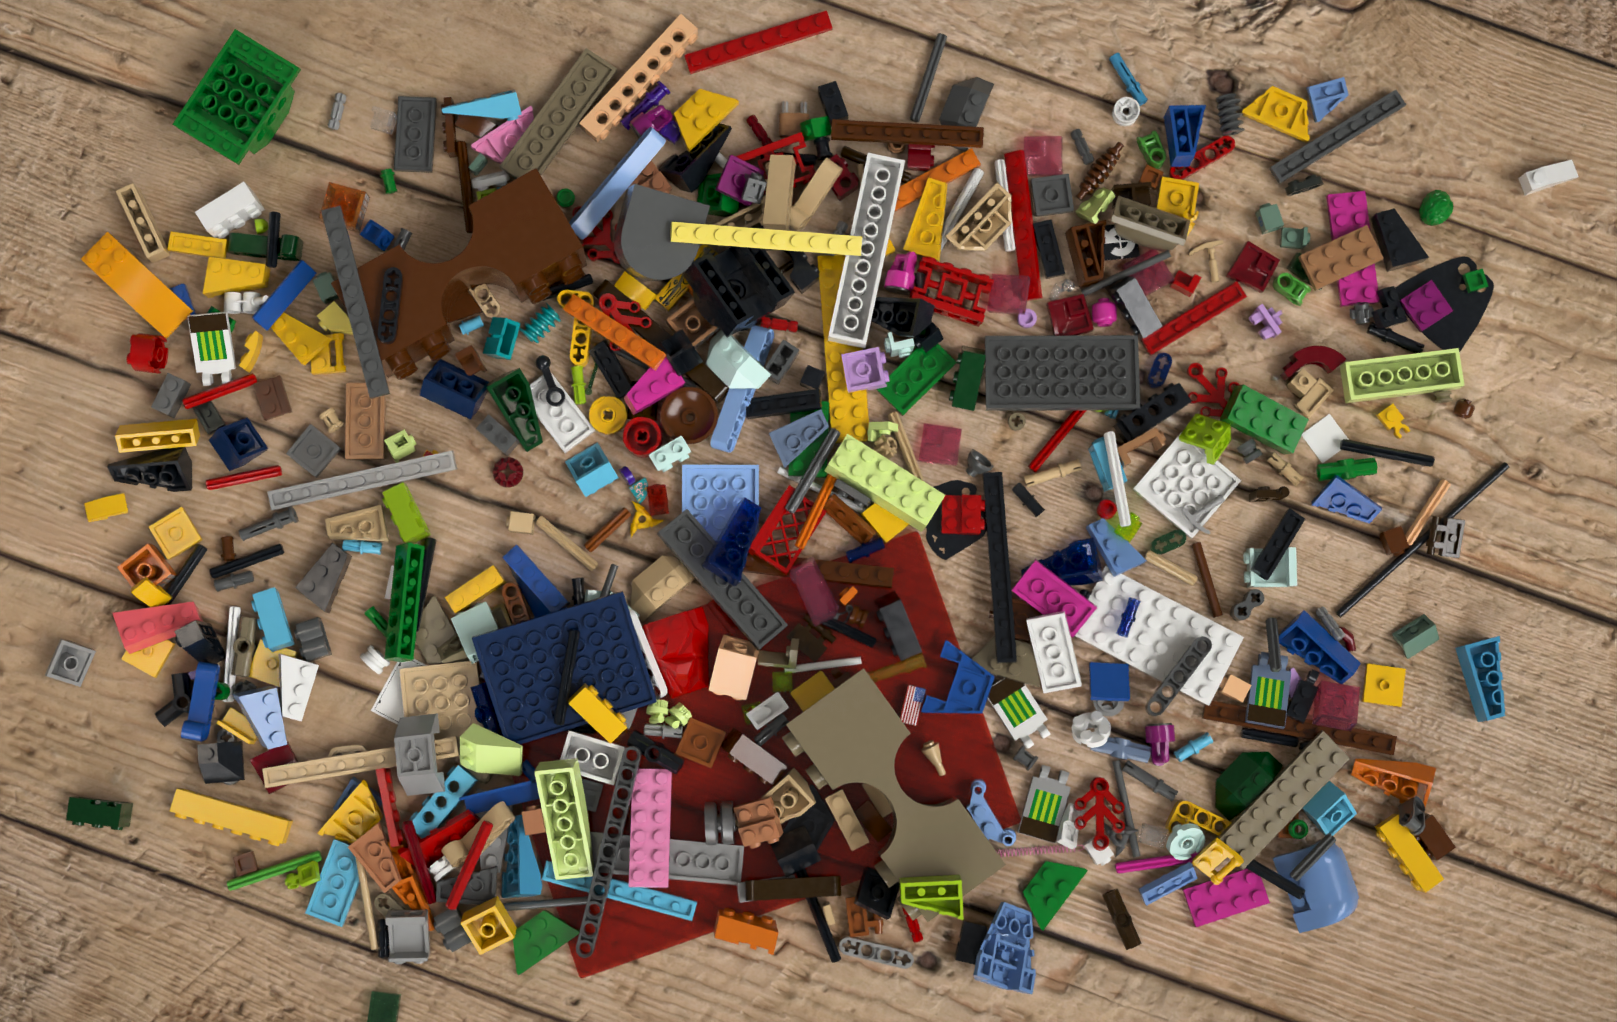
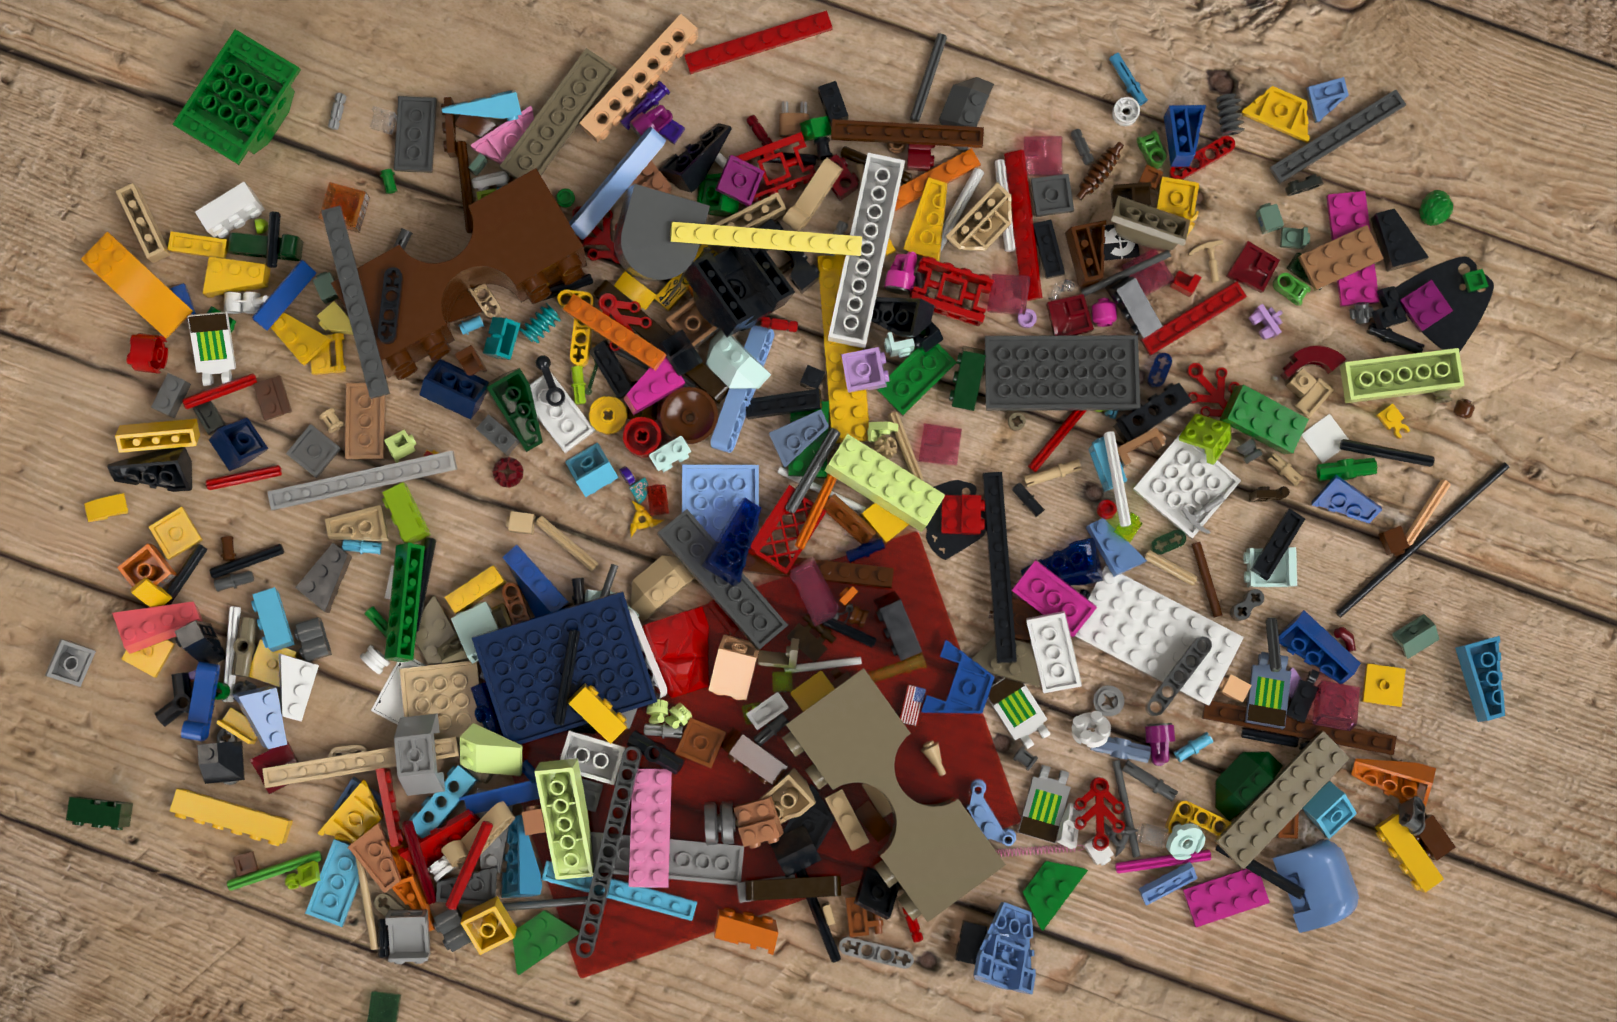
(254, 344): yellow slope -> none
(279, 520): dark grey pin -> none
(377, 235): blue bracket -> none
(607, 530): dark orange axle -> none
(701, 115): yellow wing -> none
(753, 188): dark grey bracket -> none
(778, 192): tan brick -> none
(781, 361): dark grey brick -> none
(846, 490): dark grey plate -> none
(934, 893): lime wedge -> none
(977, 463): dark grey piece -> none
(1098, 202): yellowish green wing -> none
(1109, 681): blue tile -> none
(1127, 930): dark brown piece -> none
(1128, 617): clear blue pin -> none
(1212, 856): yellow plate -> none
(1304, 829): green plate -> none
(1312, 857): dark grey axle -> none
(1330, 623): light grey axle -> none
(1451, 537): plate -> none
(1547, 176): white slope -> none

